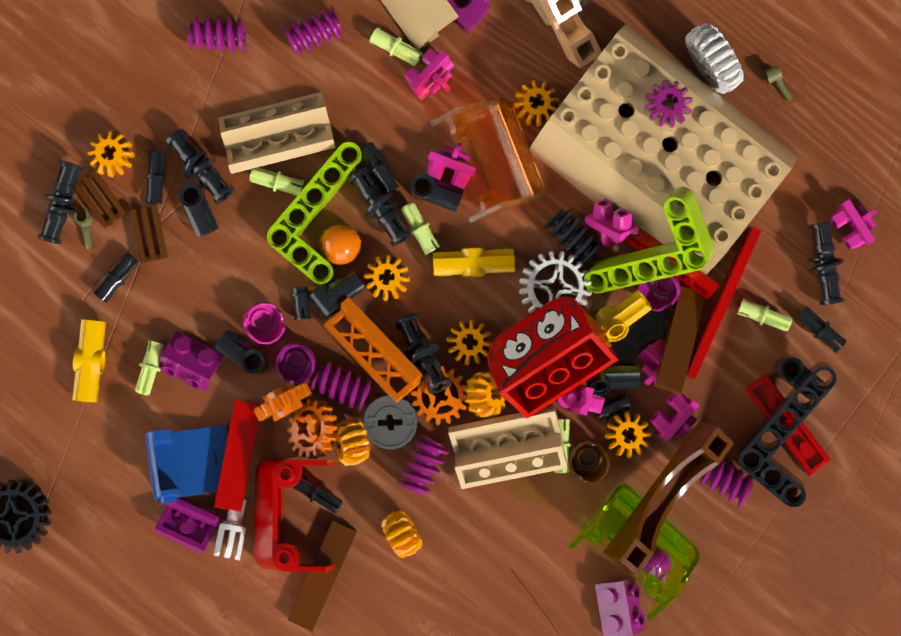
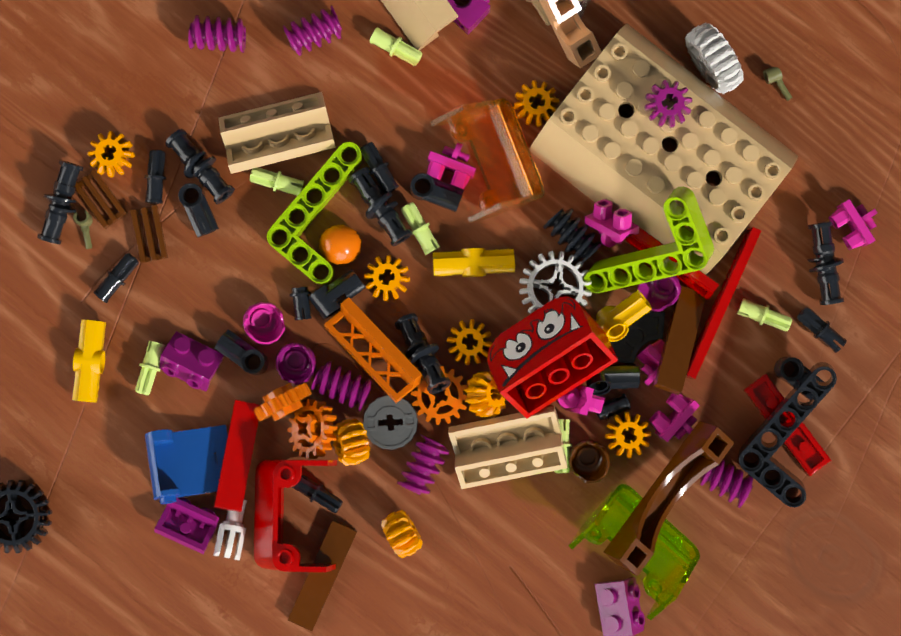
(433, 76): dark pink hips -> none
(659, 564): magenta hair -> none

